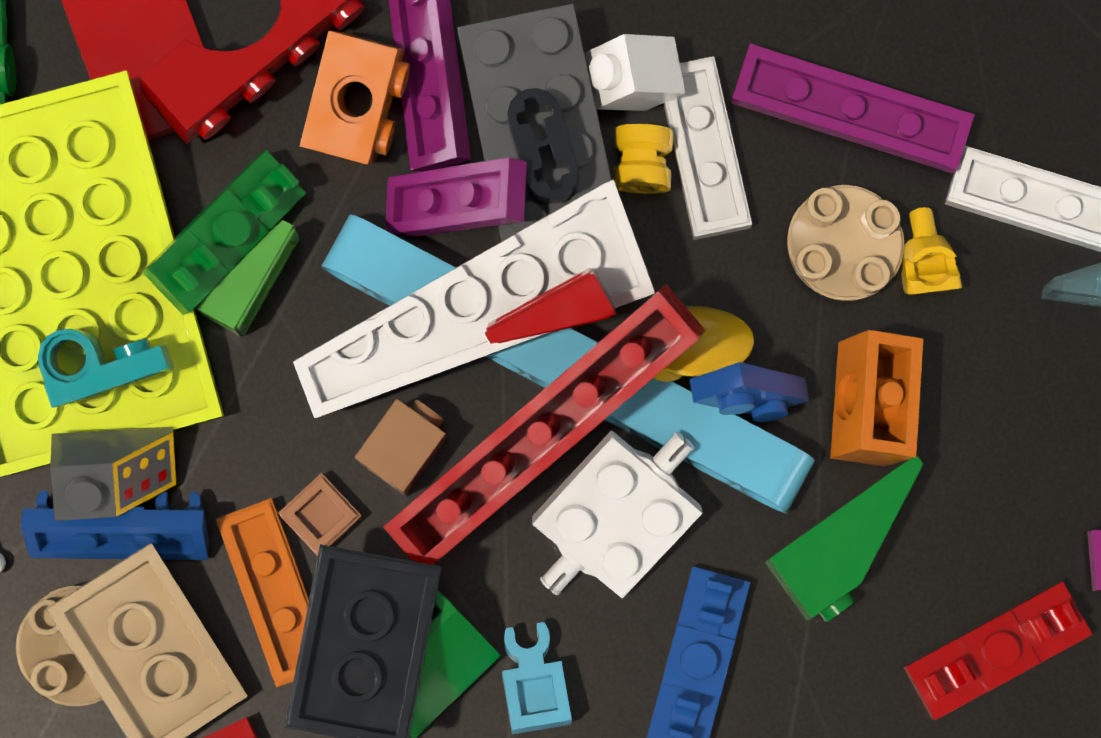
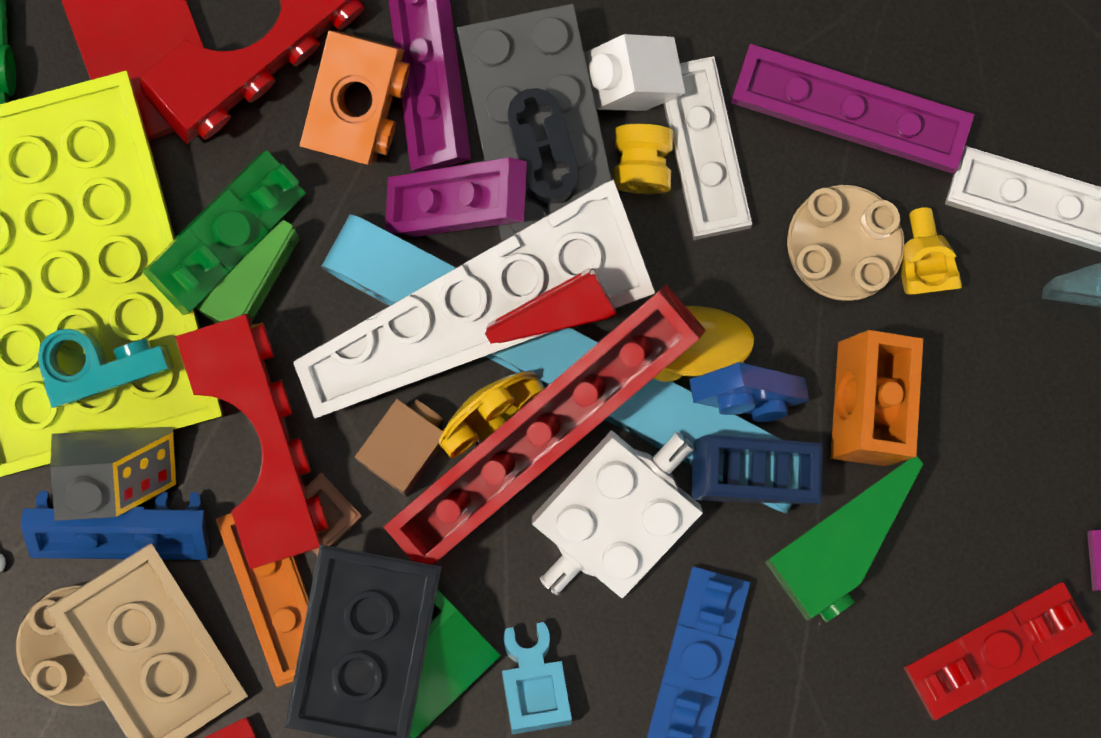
(230, 365): none -> red arch
(488, 411): none -> yellow dish
(706, 468): none -> dark blue slope

